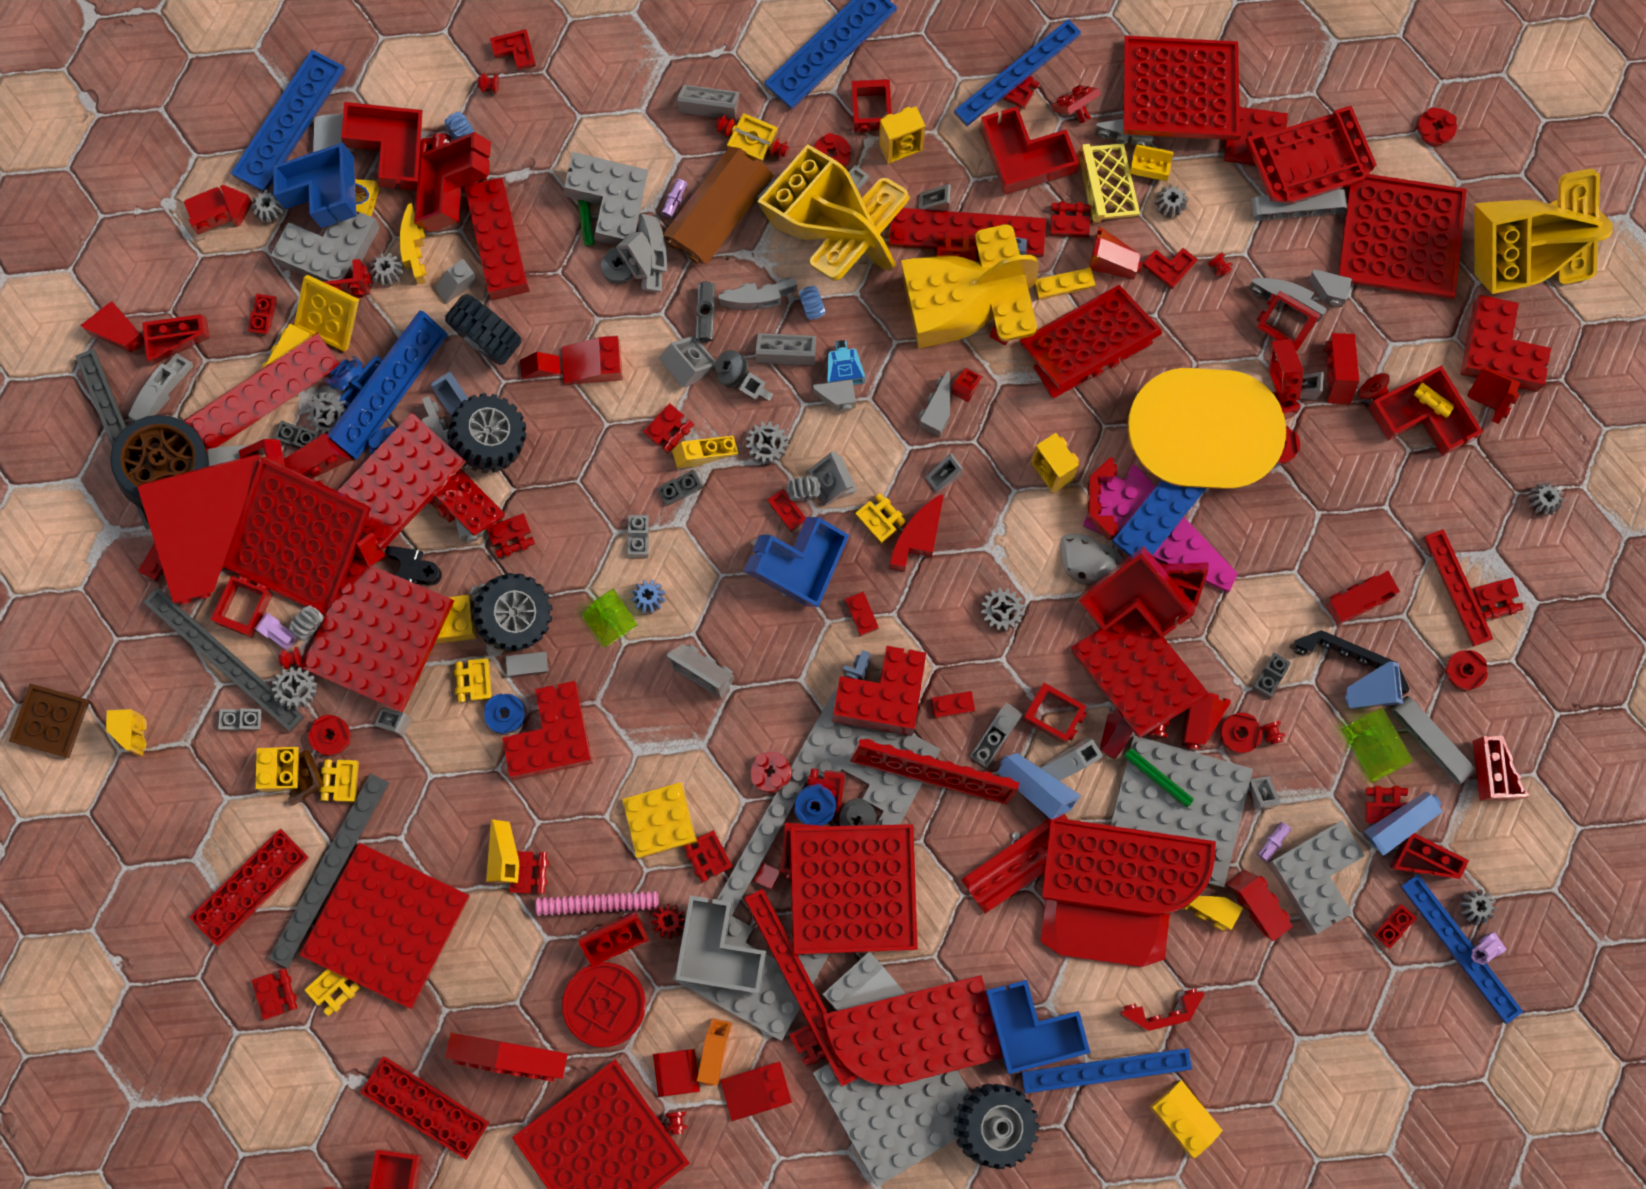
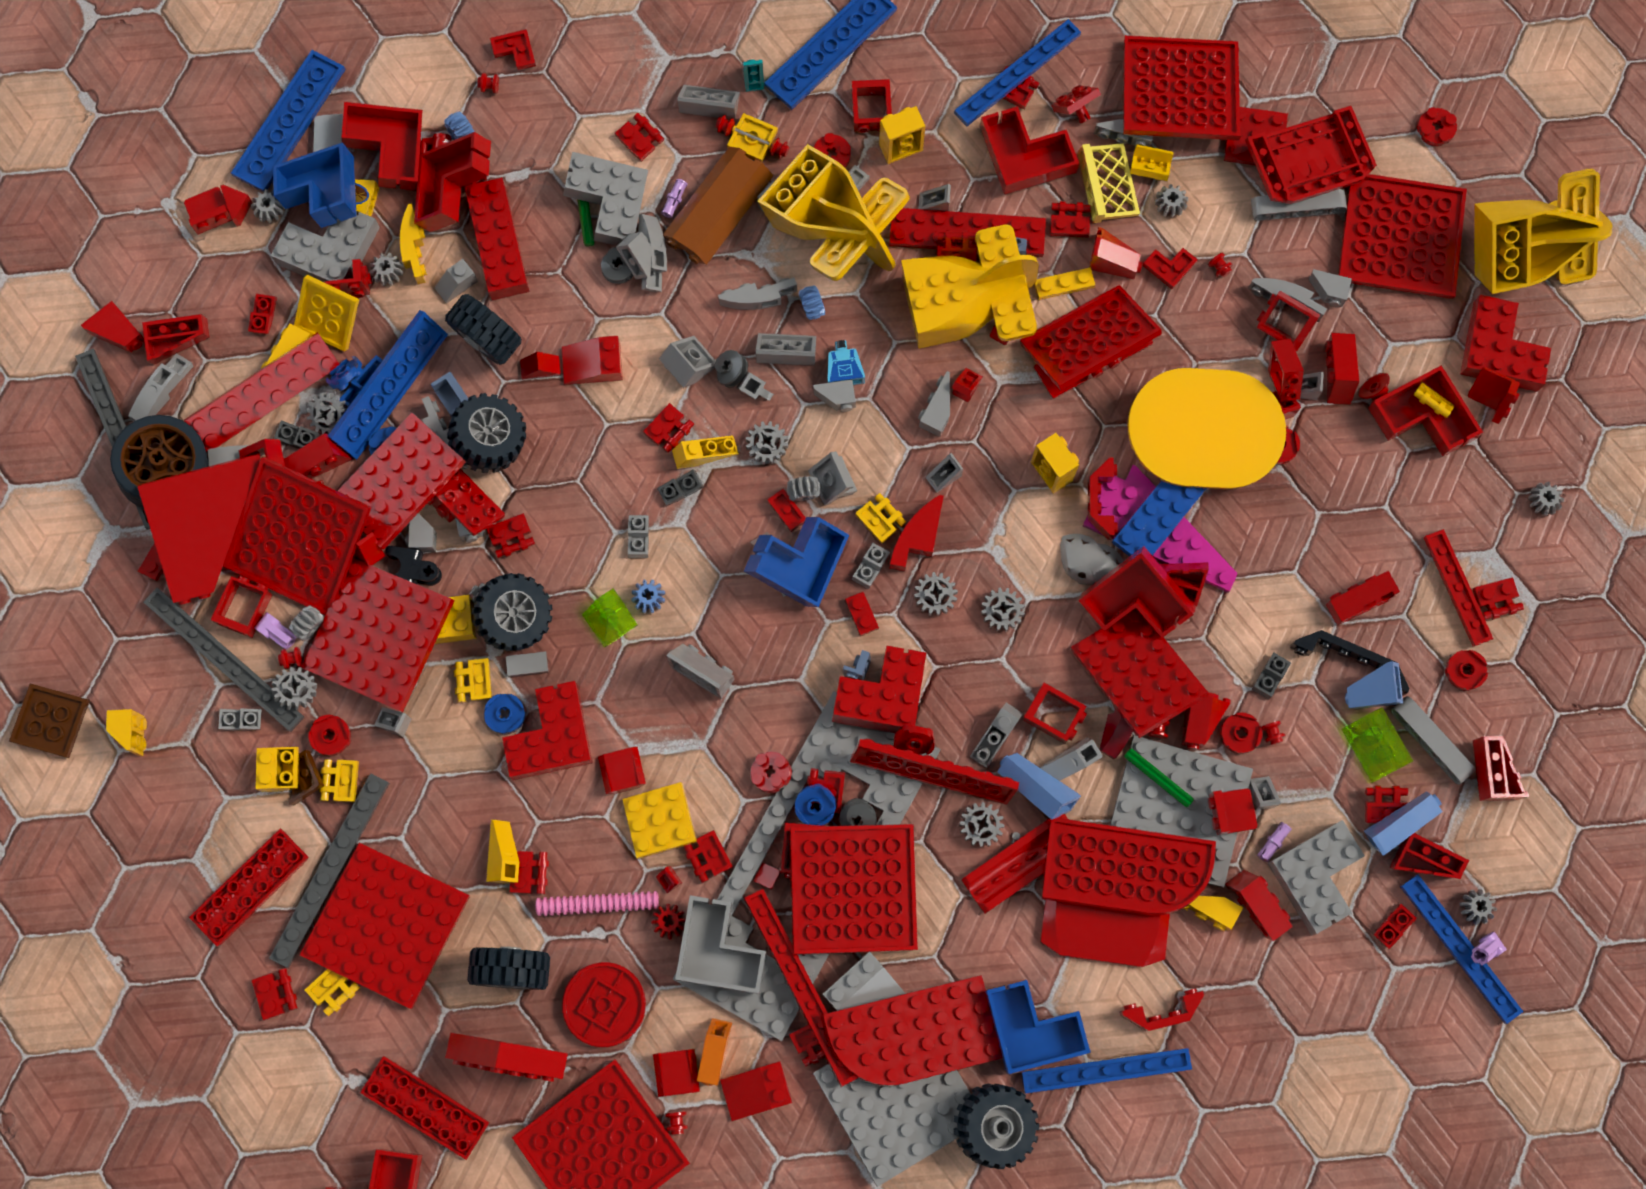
(421, 535): none -> light grey slope
(508, 968): none -> black wheel
(613, 938): red slope -> none
(622, 770): none -> red slope
(635, 141): none -> red plate
(668, 879): none -> red slope
(705, 323): dark grey piece -> none
(753, 75): none -> teal slope
(870, 566): none -> light grey slope
(922, 737): none -> red plate
(927, 595): none -> light grey gear
(953, 704): red plate -> none
(972, 820): none -> light grey gear
(1186, 1119): yellow slope -> none
(1232, 811): none -> red bracket

